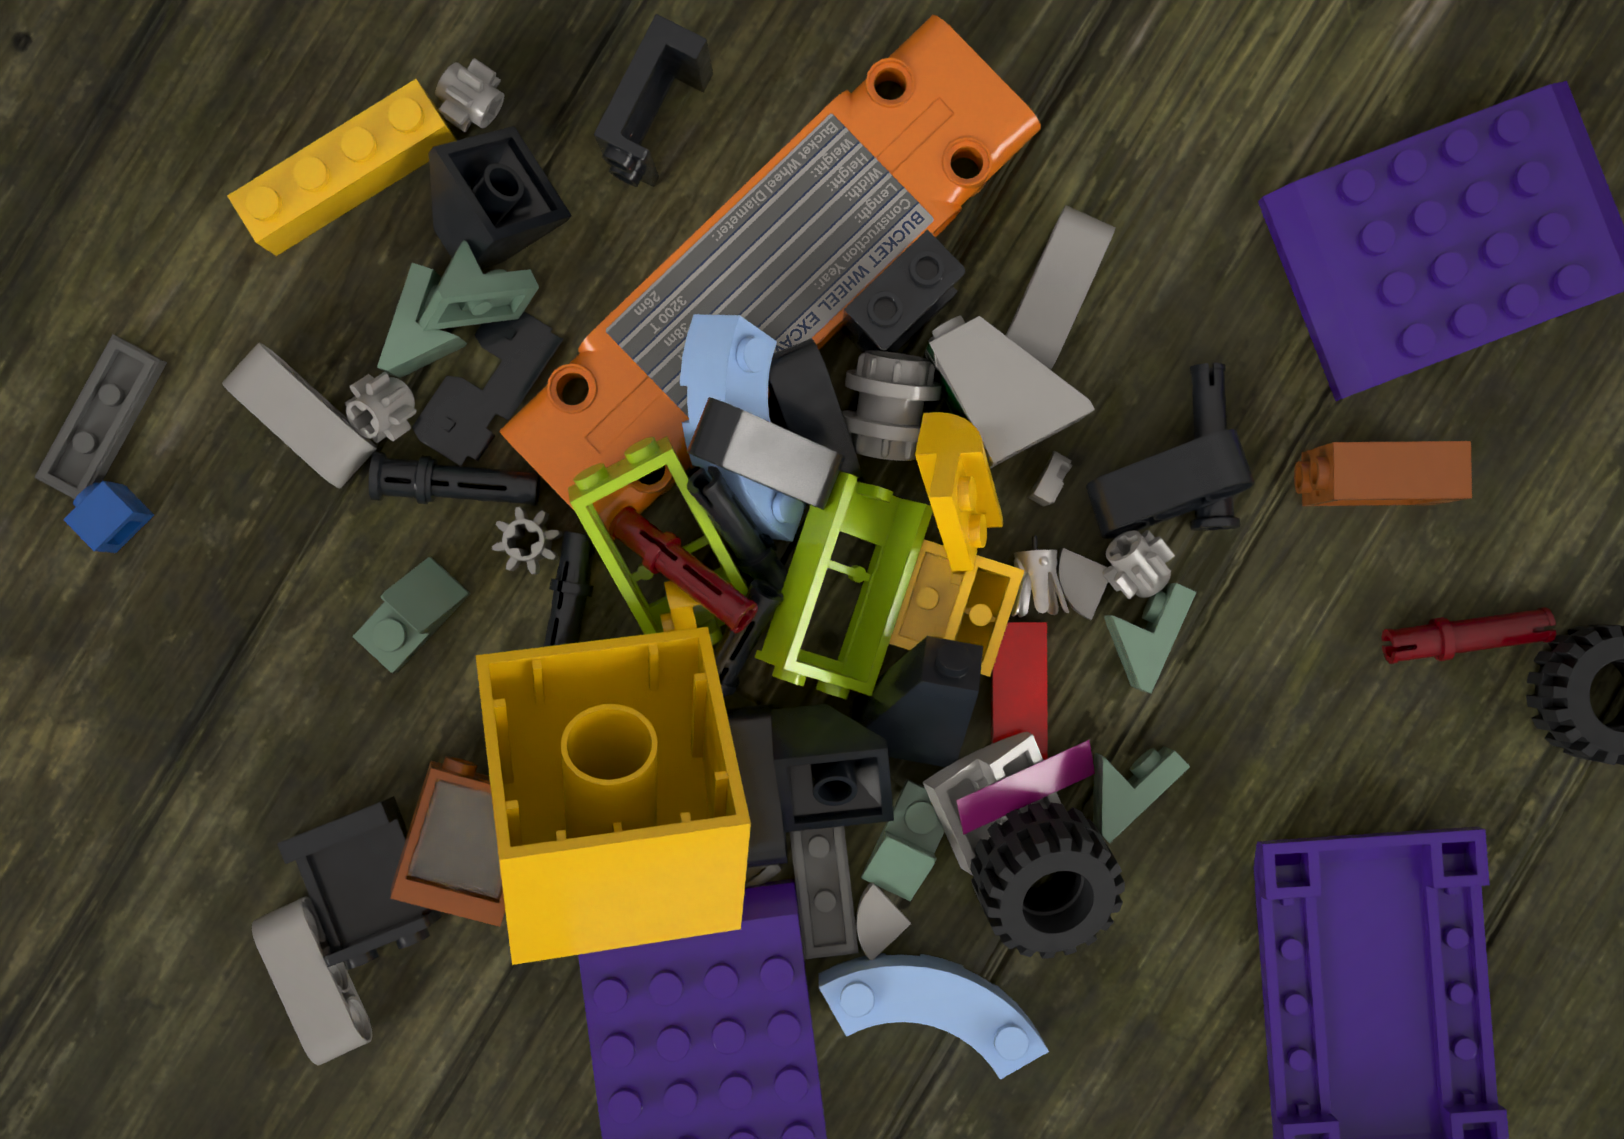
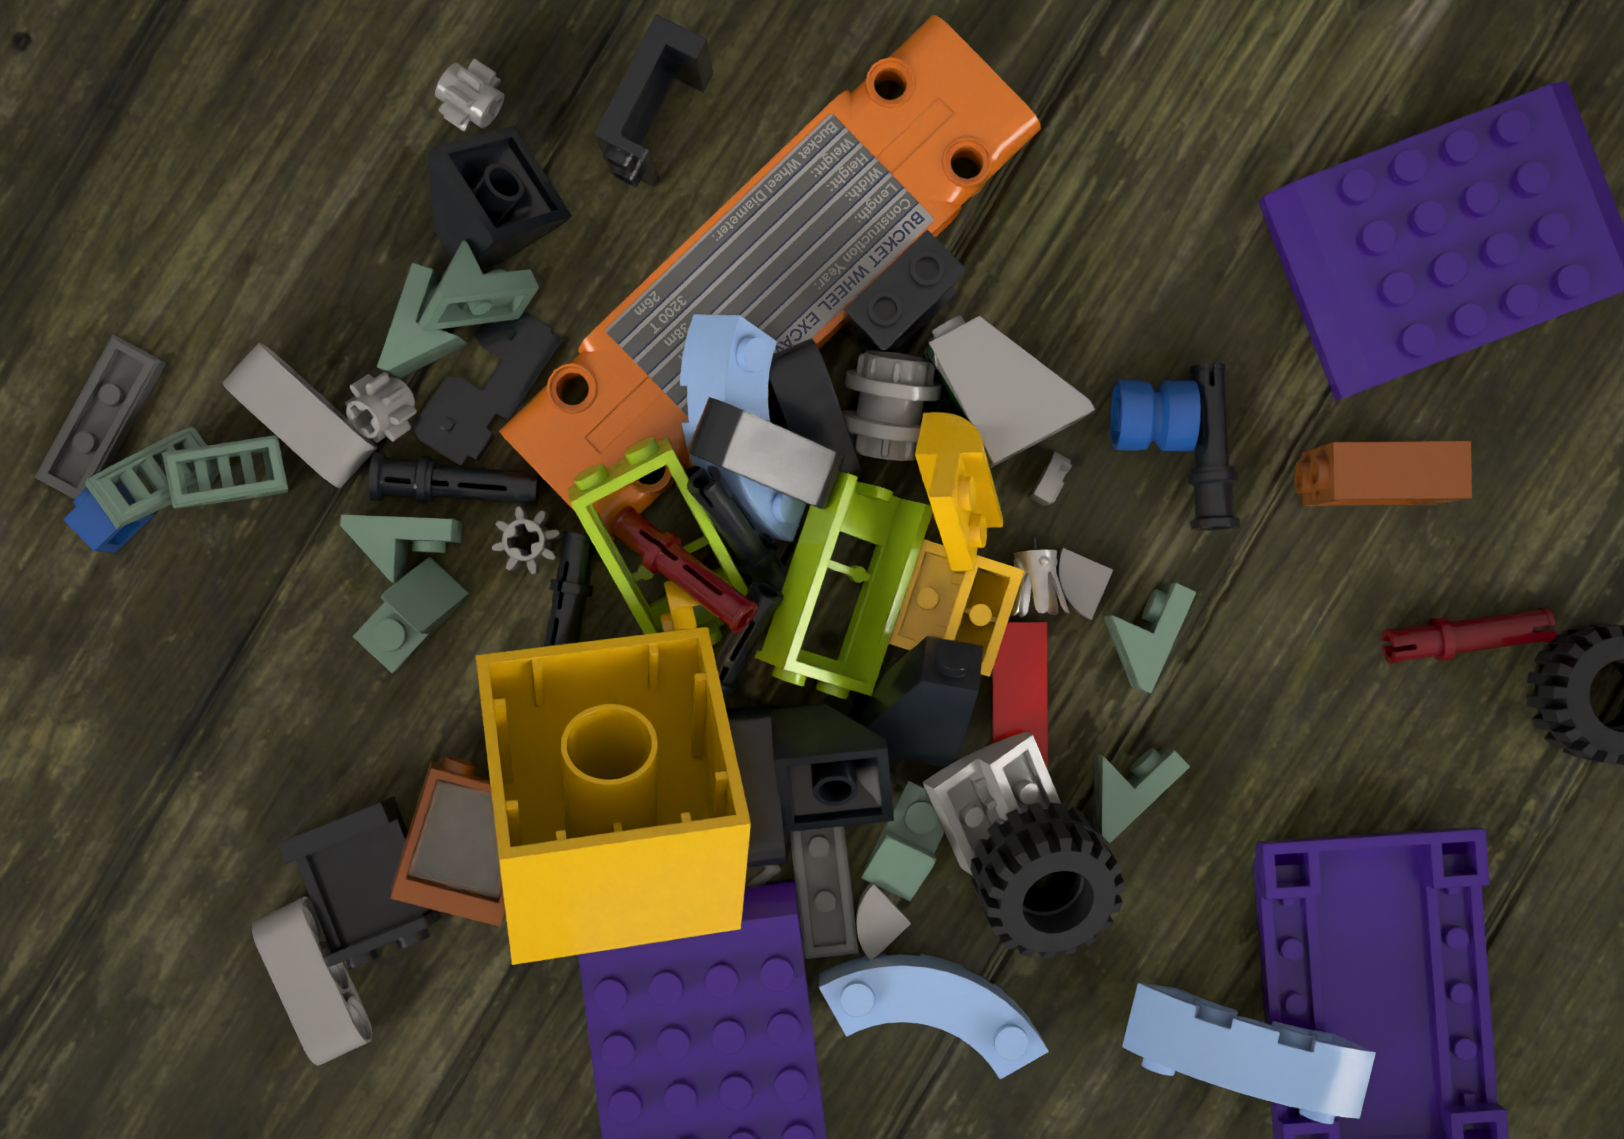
(146, 462): none -> sand green slope
(222, 452): none -> sand green slope
(341, 169): yellow brick -> none
(387, 538): none -> sand green slope
(1025, 787): magenta sticker -> none
(1059, 284): light grey beam -> none
(1138, 564): light grey gear -> none
(1160, 415): none -> blue wheel
(1170, 484): black beam -> none
(1273, 1063): none -> light blue brick

